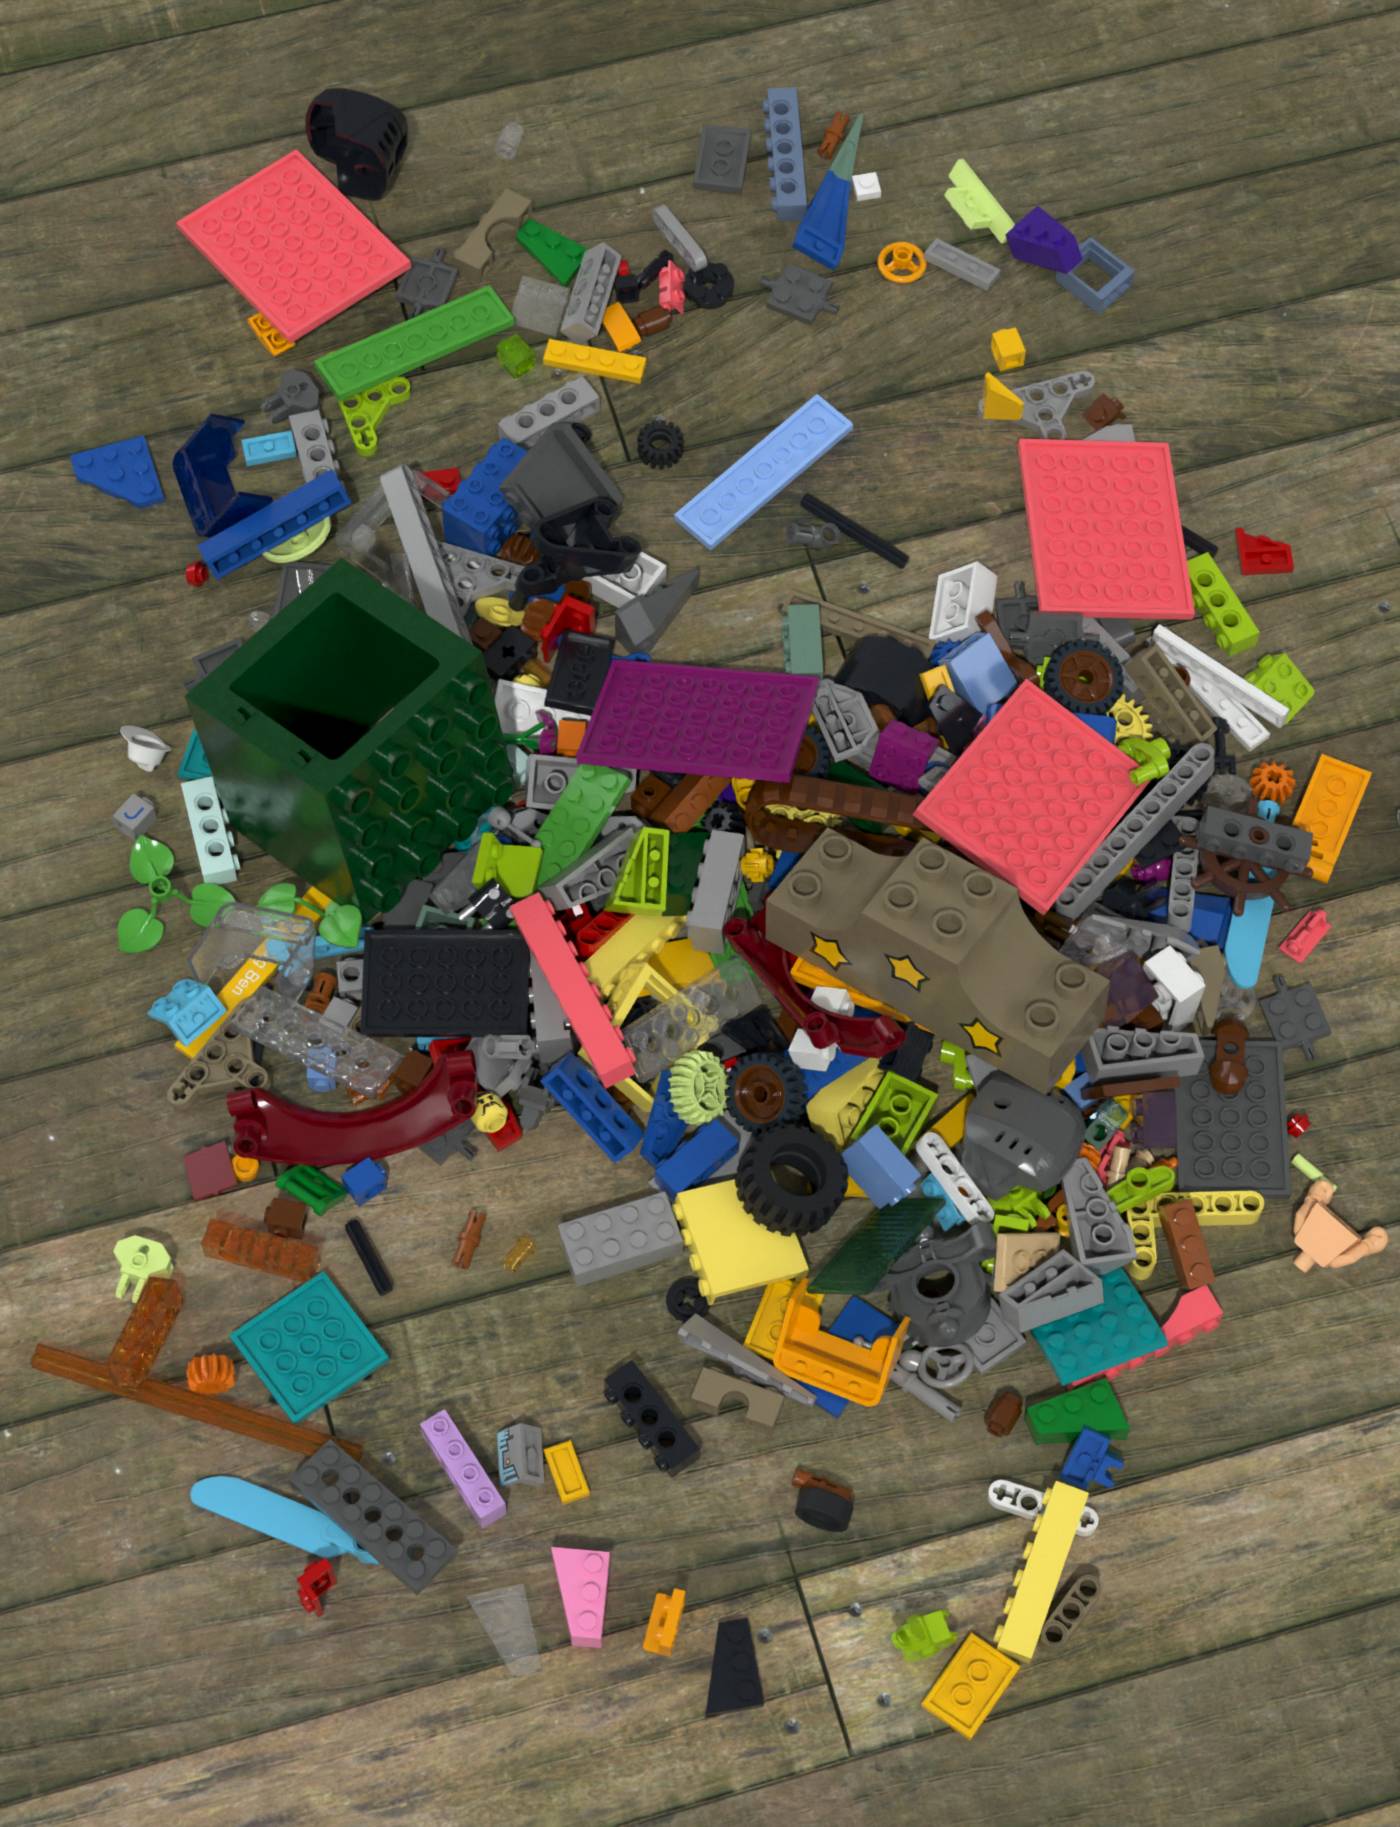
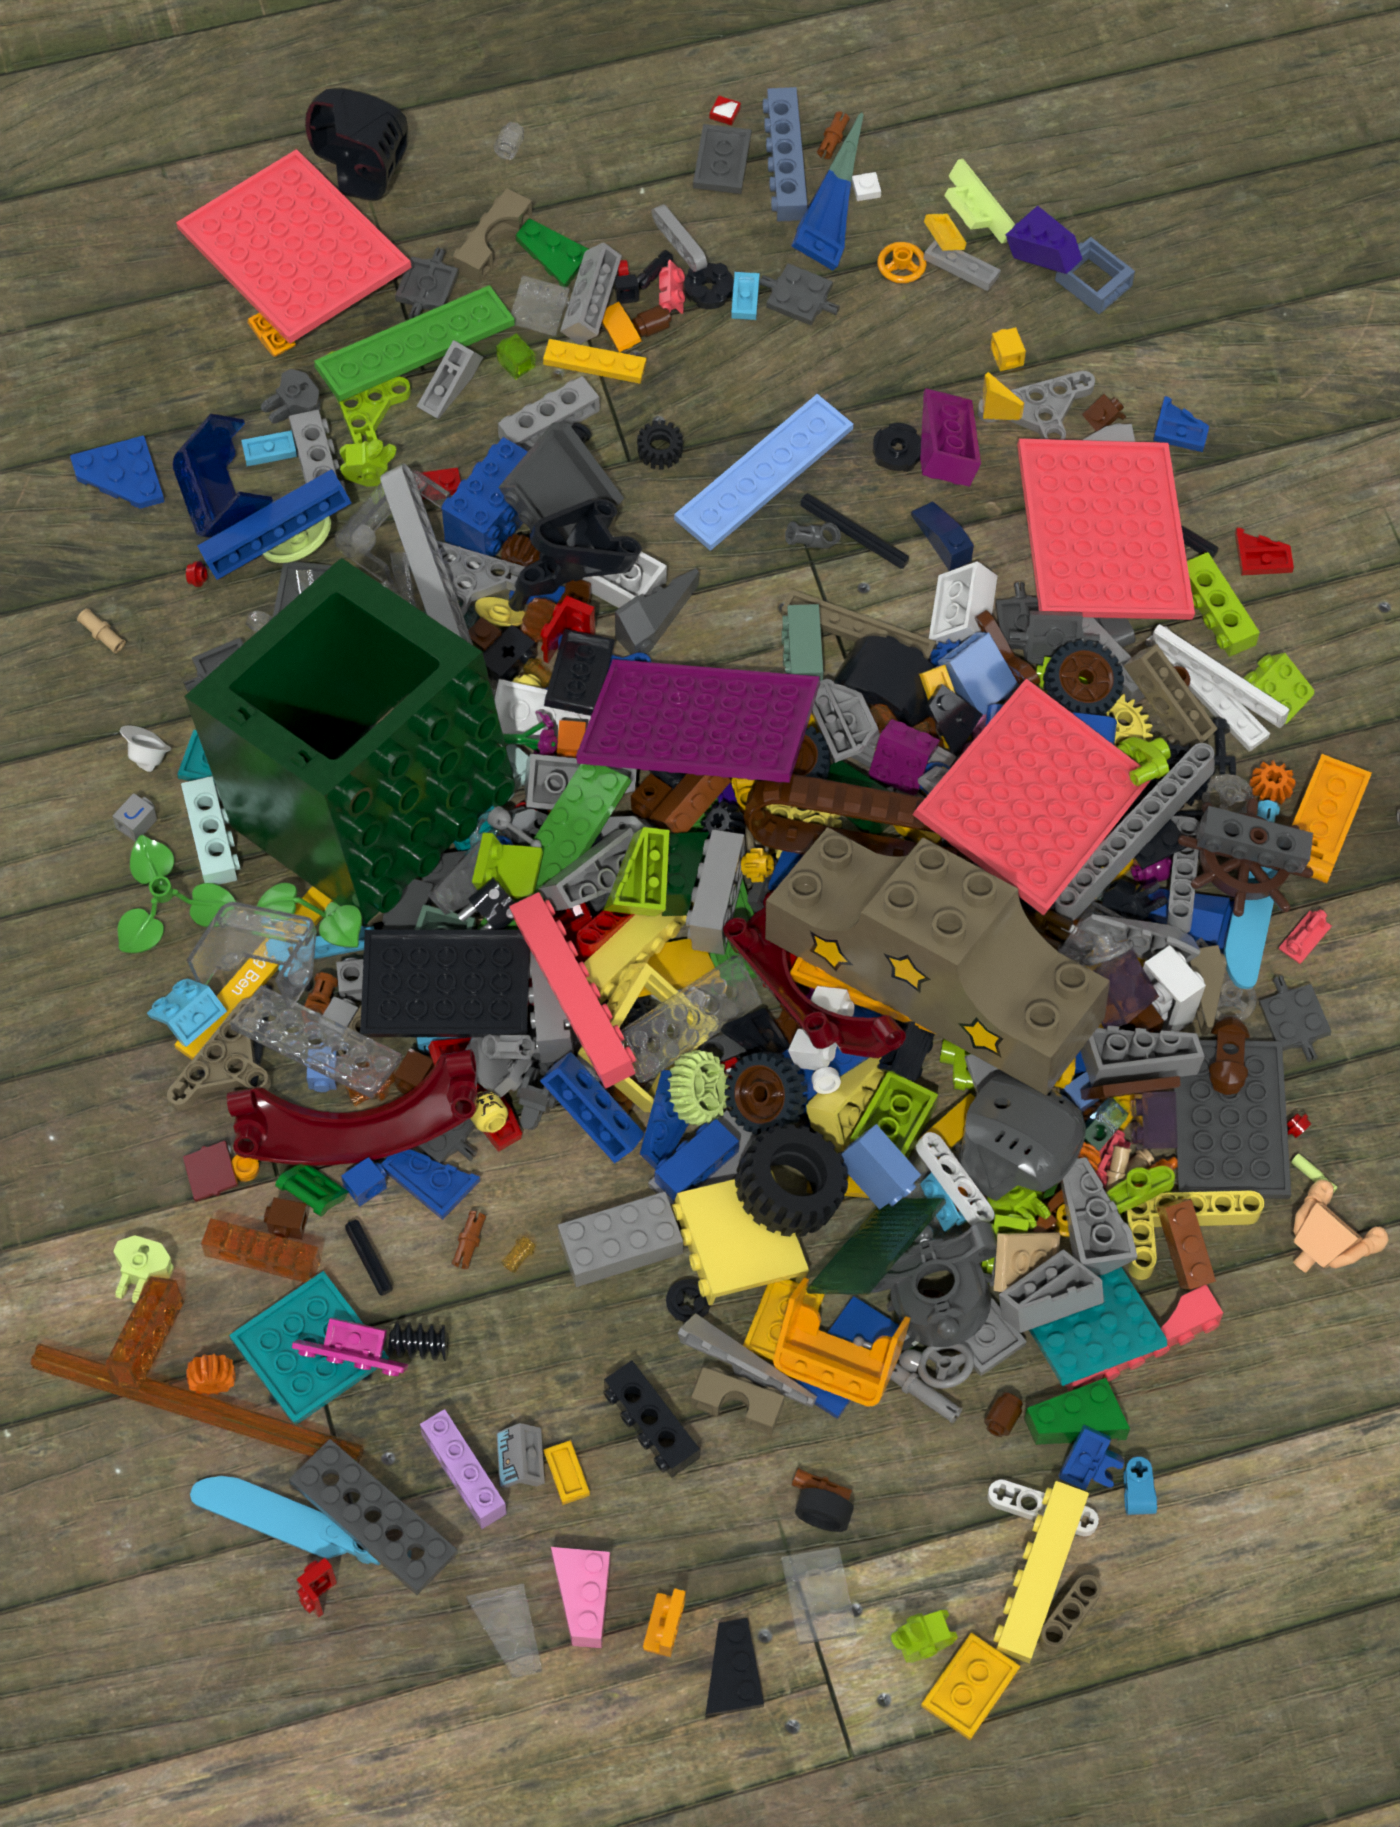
(101, 630): none -> tan pin
(354, 1344): none -> dark pink bracket
(366, 460): none -> lime hinge
(417, 1341): none -> black piece
(432, 1183): none -> blue wing
(449, 379): none -> light grey slope
(725, 110): none -> red tile
(745, 296): none -> medium azure plate
(818, 1596): none -> clear plate
(826, 1080): none -> white tile
(897, 459): none -> black plate
(944, 535): none -> dark blue slope
(945, 232): none -> yellow tile
(949, 438): none -> magenta slope
(1139, 1492): none -> dark azure piece
(1180, 428): none -> blue wing

